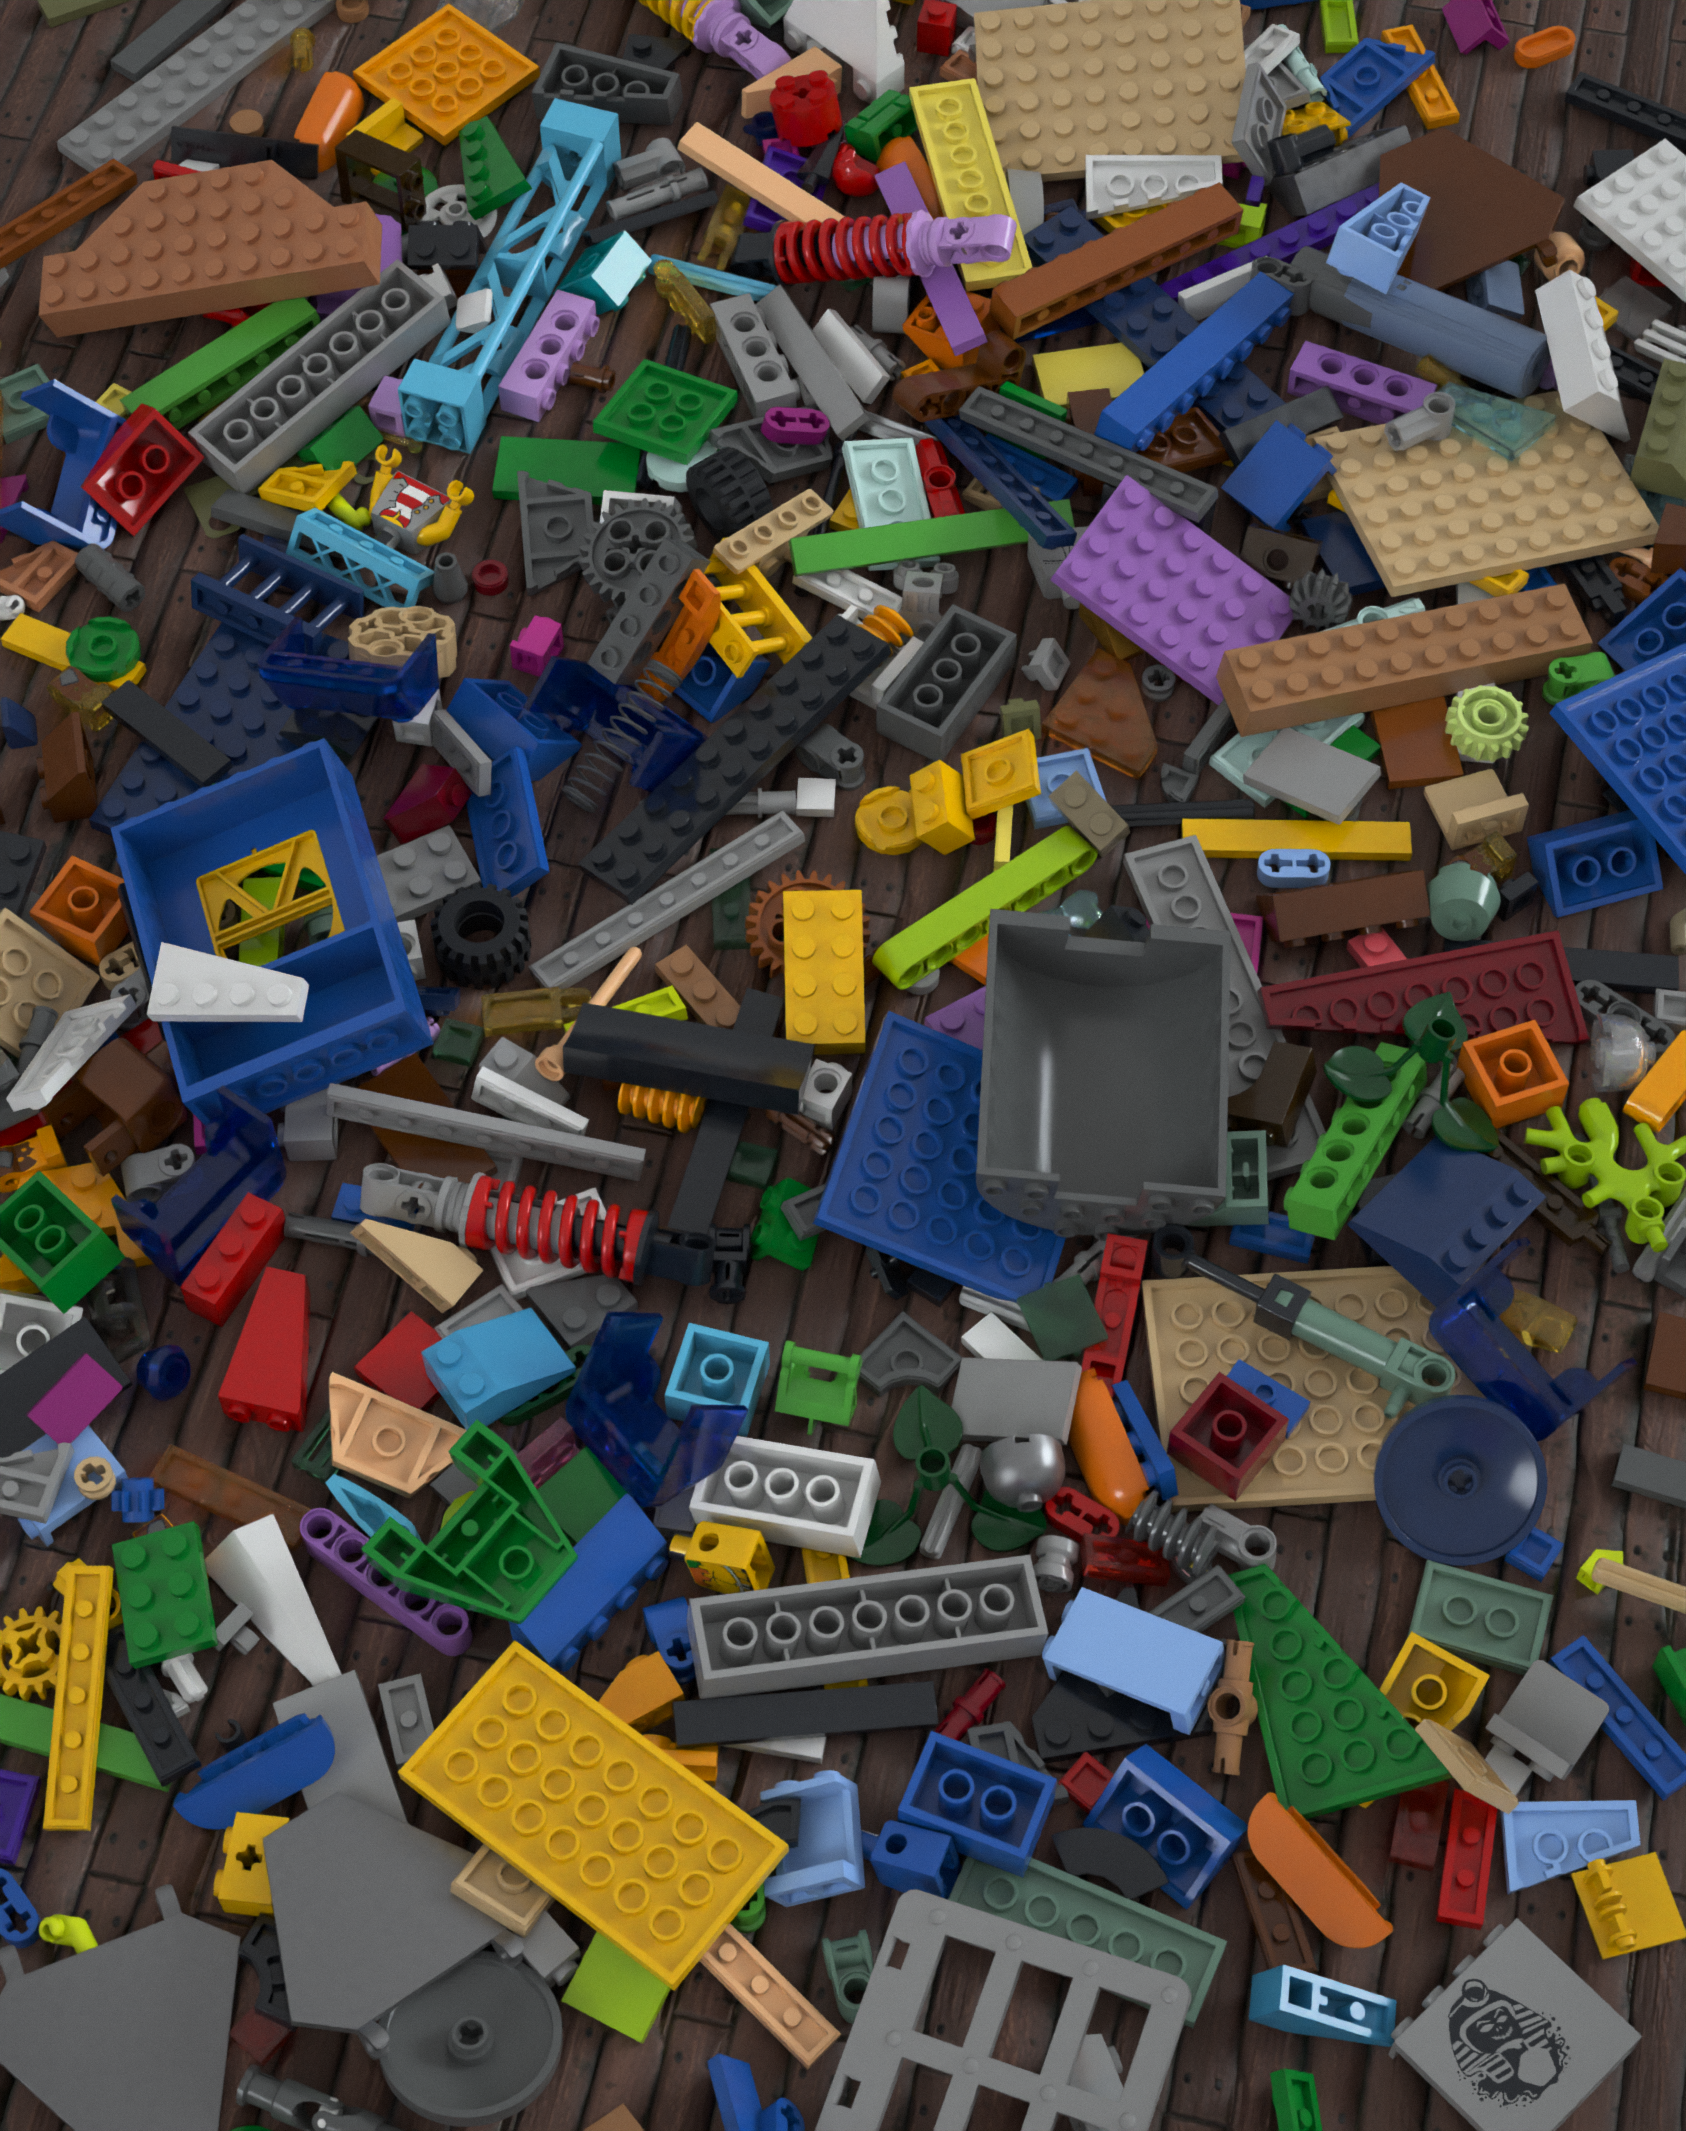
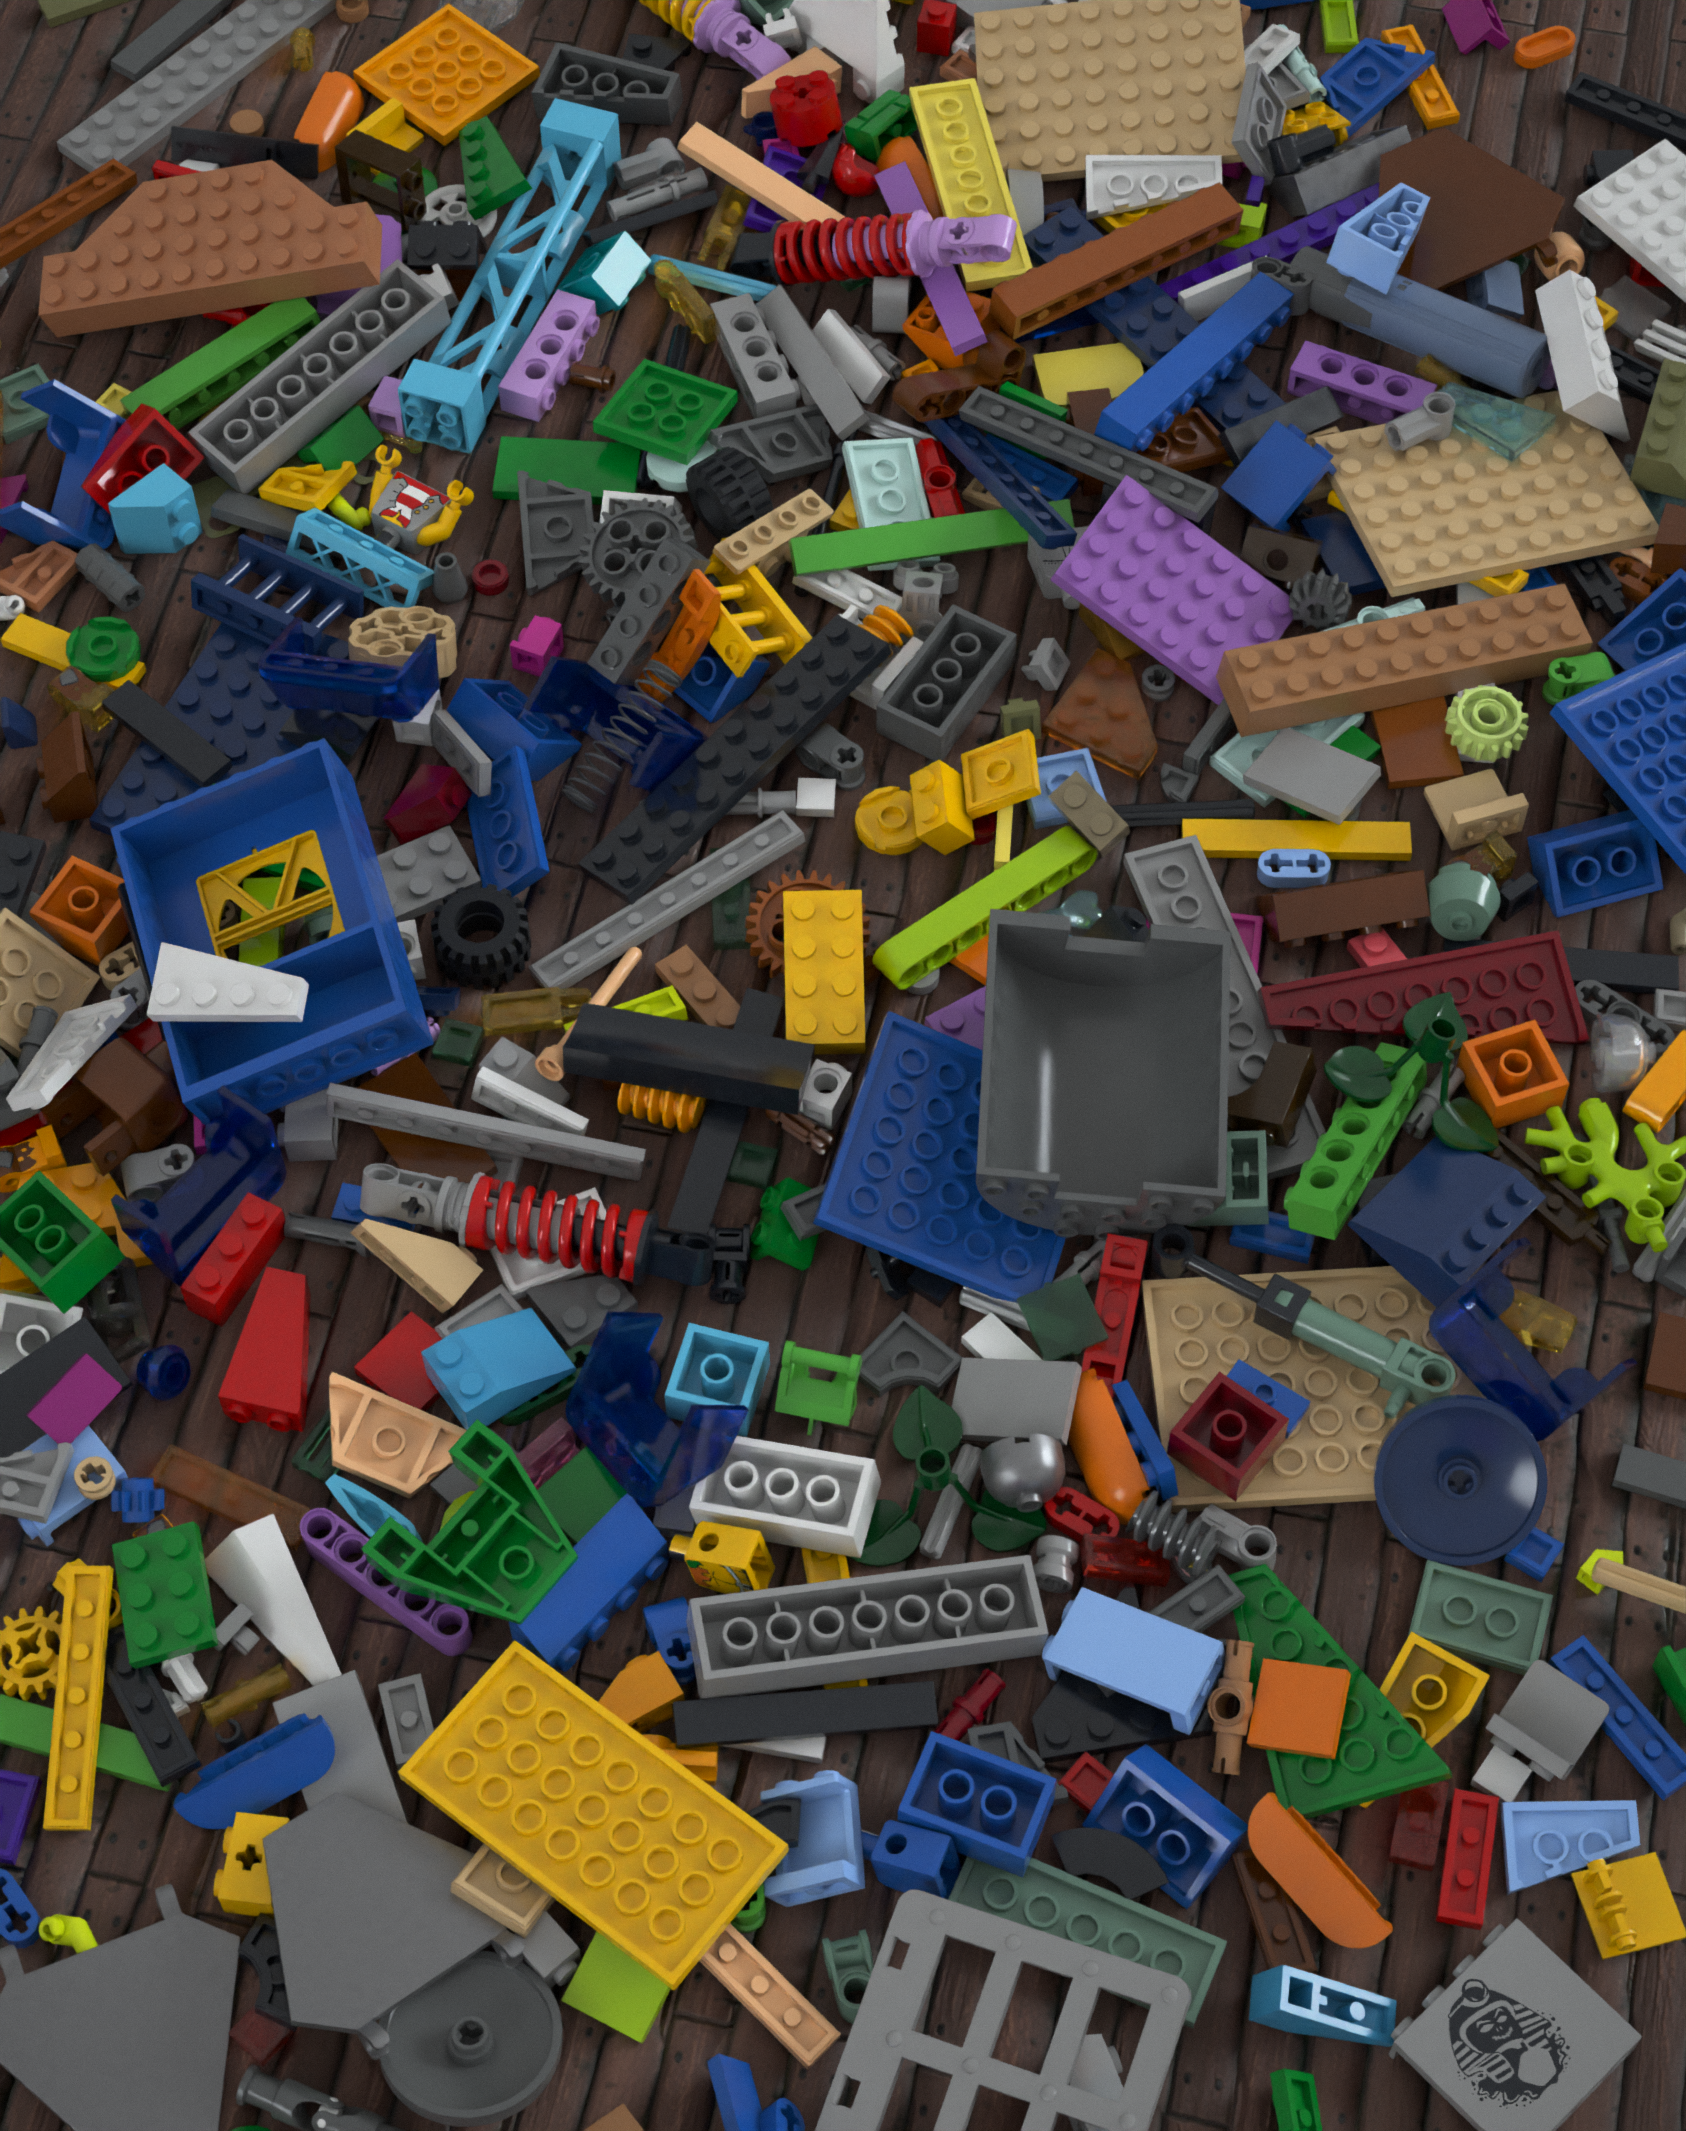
(156, 514): none -> medium azure slope
(246, 1695): none -> clear yellow pin
(474, 311): white slope -> none
(784, 31): none -> white tile
(795, 425): magenta beam -> none
(1299, 1708): none -> orange tile
(1467, 1766): tan tile -> none

